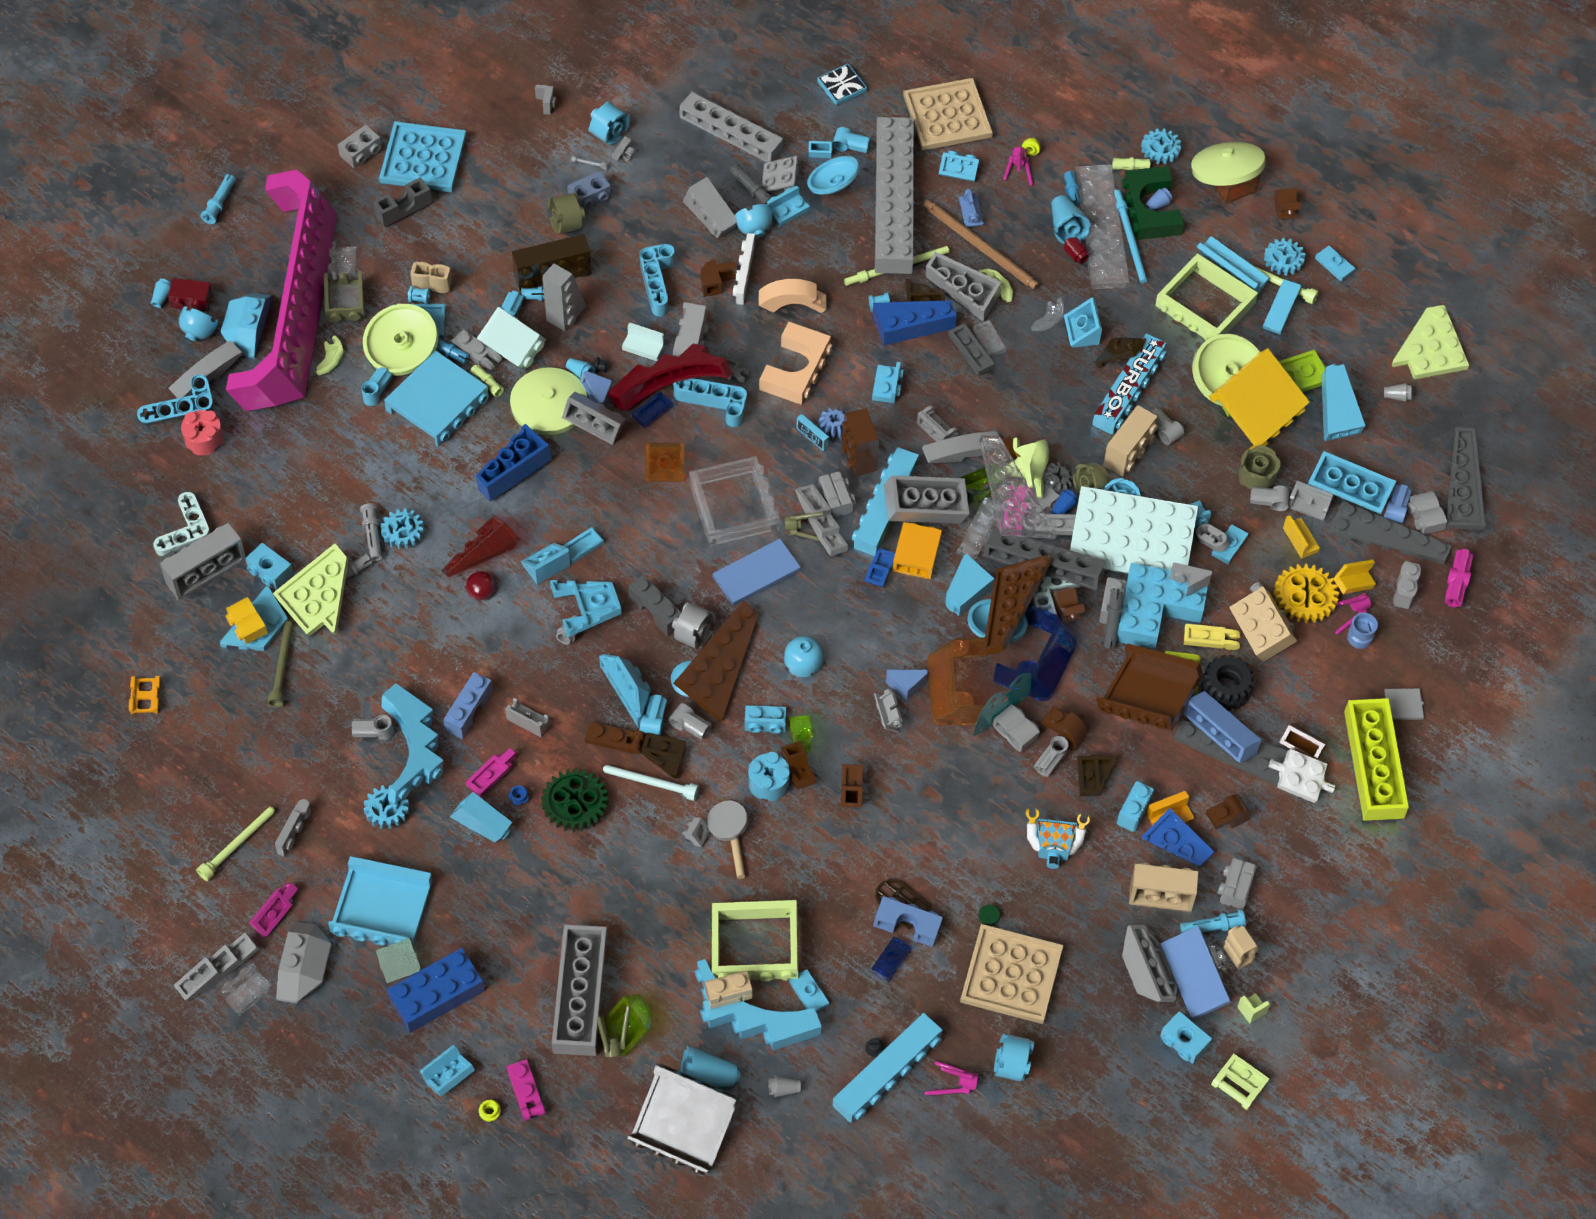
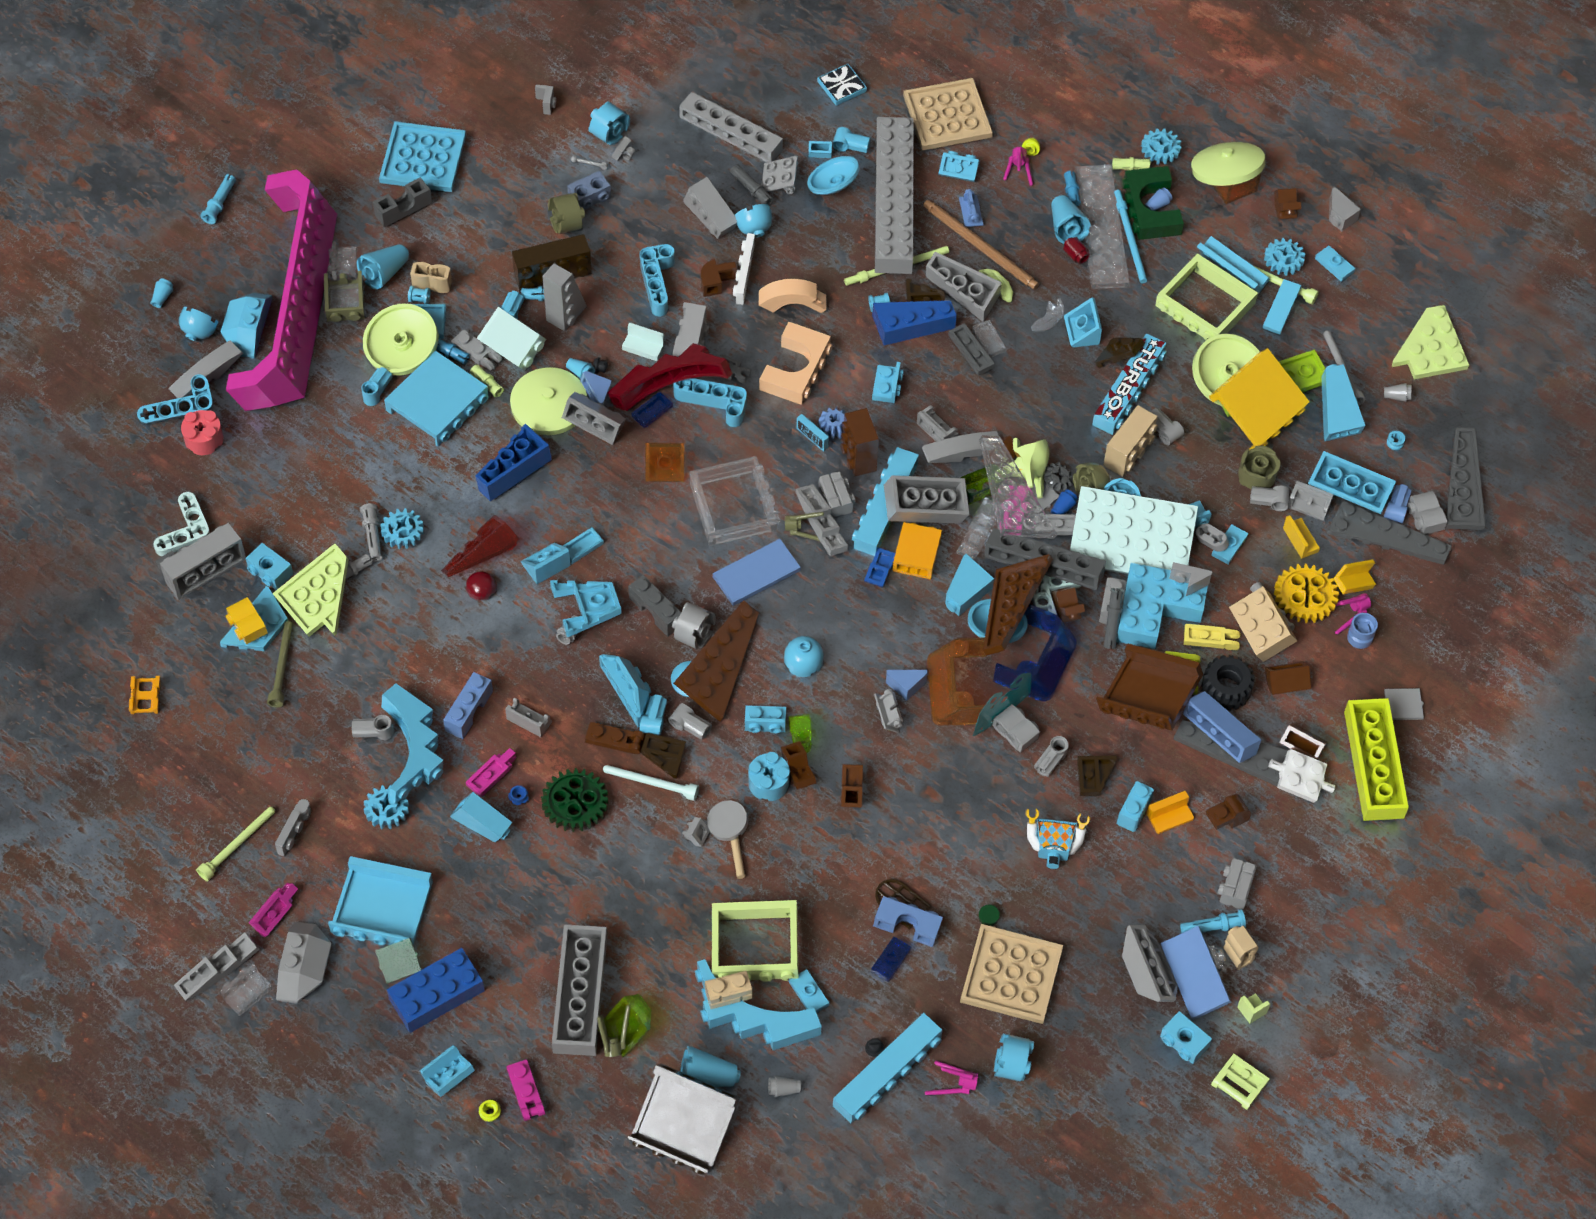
(190, 294): dark red brick -> none
(333, 356): yellowish green piece -> none
(359, 146): light grey brick -> none
(382, 264): none -> medium azure cone
(787, 206): medium azure bracket -> none
(1066, 725): reddish brown brick -> none
(1163, 887): tan brick -> none
(1178, 838): blue wing -> none
(1288, 678): none -> reddish brown brick
(1339, 361): none -> light grey piece
(1342, 210): none -> light grey slope
(1394, 445): none -> medium azure bush
(1406, 585): light grey brick -> none
(1458, 578): dark pink piece -> none

